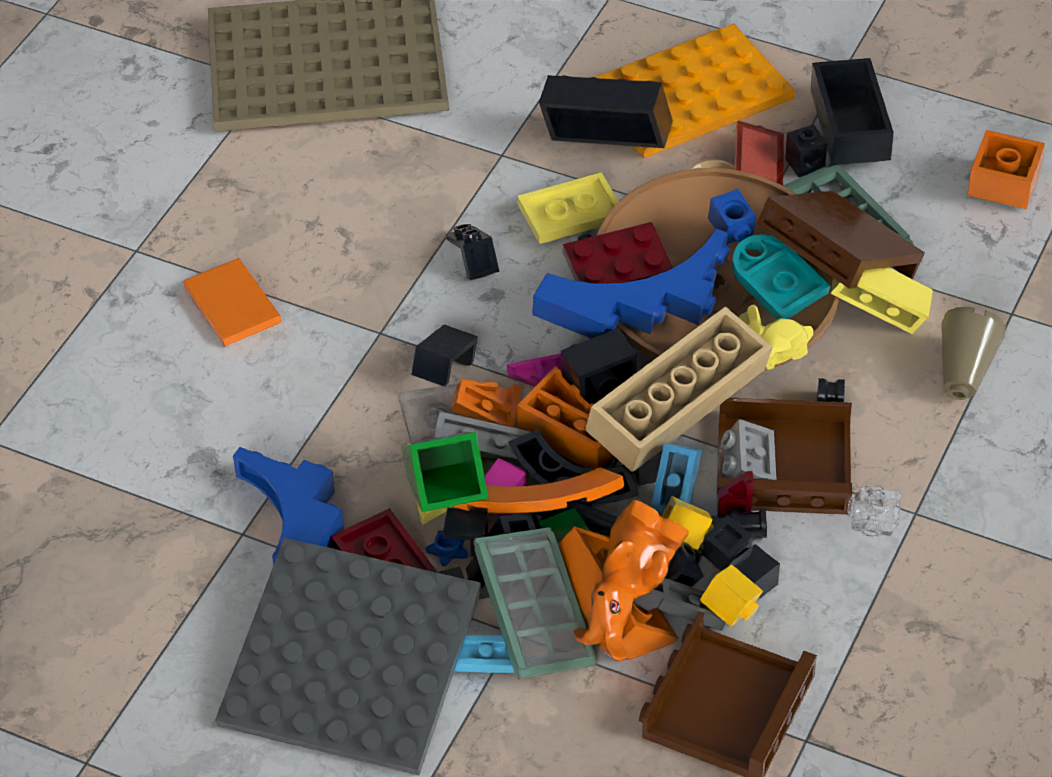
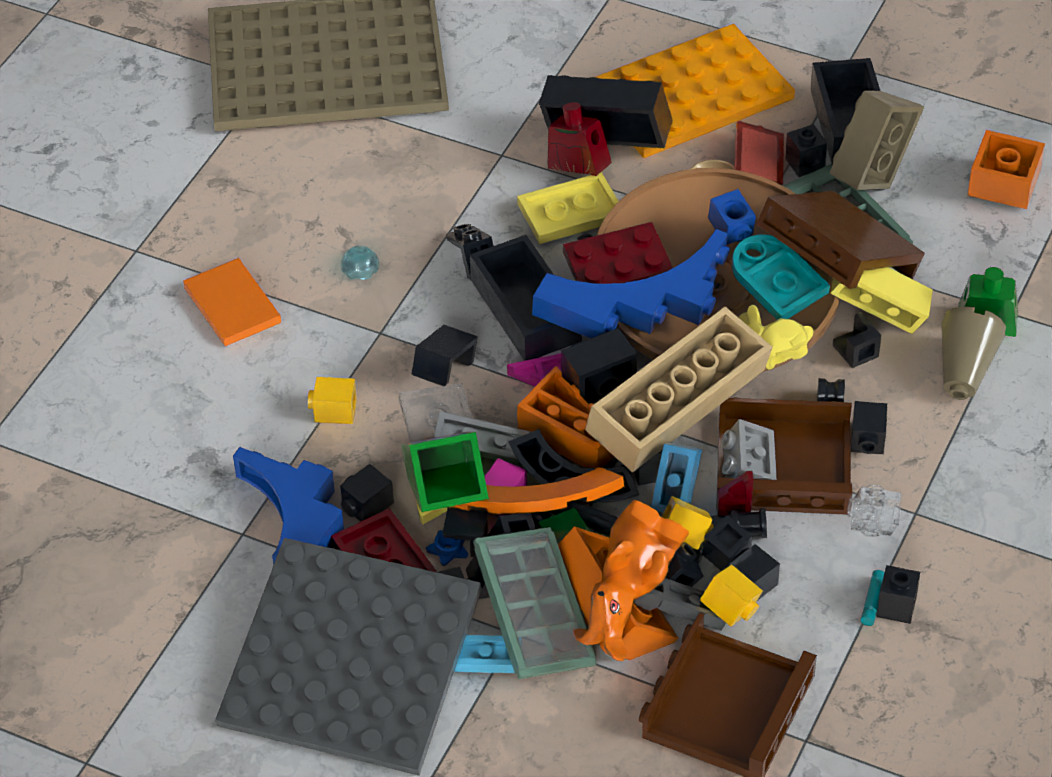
(333, 400): none -> yellow brick
(359, 262): none -> clear light blue plate
(366, 493): none -> black brick
(487, 401): orange wing -> none
(507, 281): none -> black piece
(577, 143): none -> dark red torso
(860, 344): none -> black panel
(869, 427): none -> black brick
(872, 598): none -> teal wheel
(875, 140): none -> dark tan slope
(898, 594): none -> black brick
(993, 294): none -> green torso

